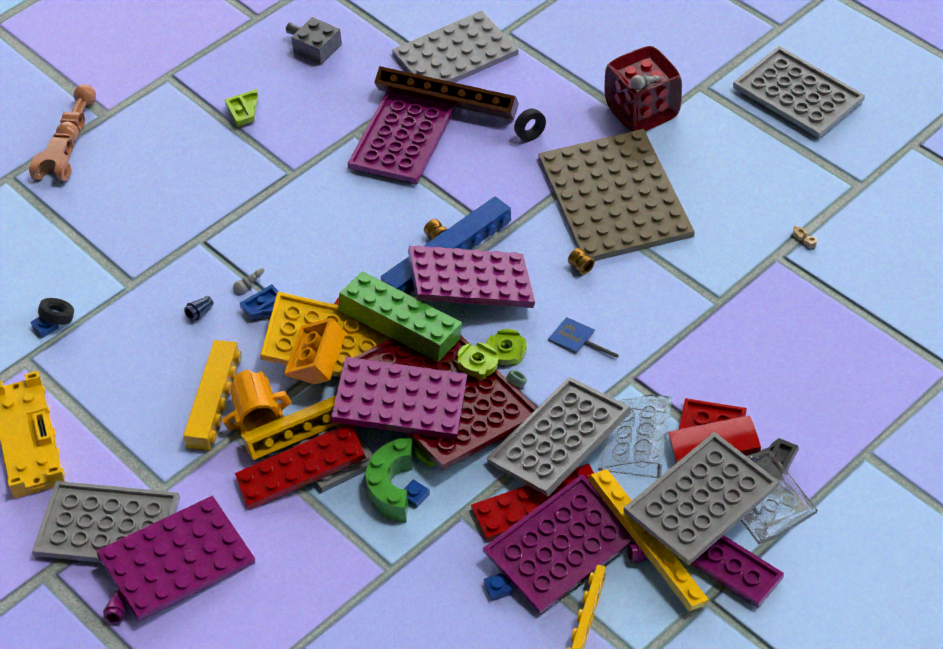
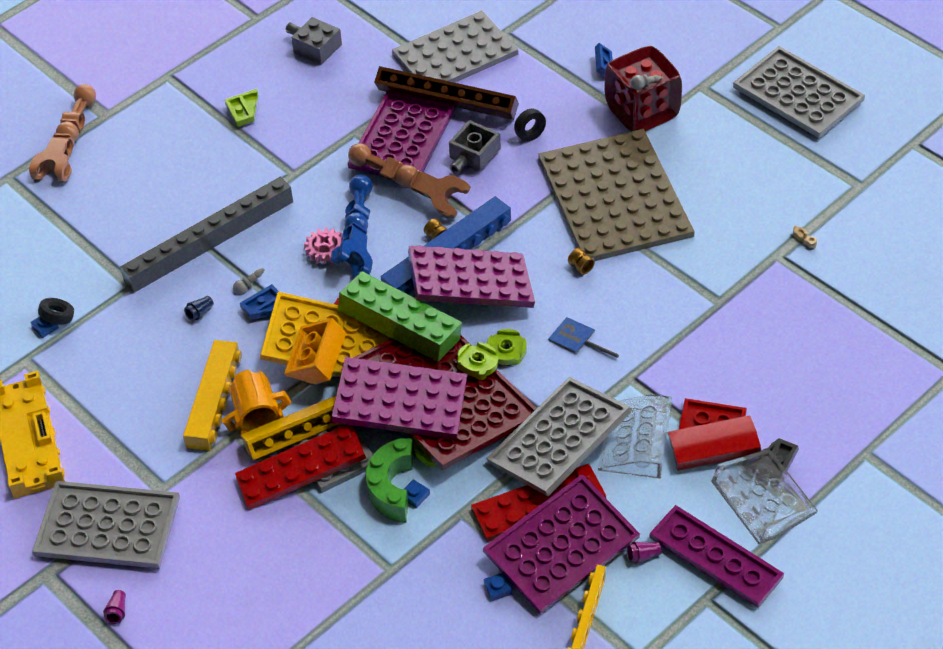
(175, 557): magenta plate -> none
(206, 234): none -> dark grey brick
(323, 245): none -> bright pink gear
(354, 238): none -> blue piece
(409, 177): none -> nougat piece
(473, 146): none -> dark grey brick
(516, 378): sand green tile -> none
(602, 57): none -> blue plate
(657, 553): yellow plate -> none
(701, 498): light grey plate -> none

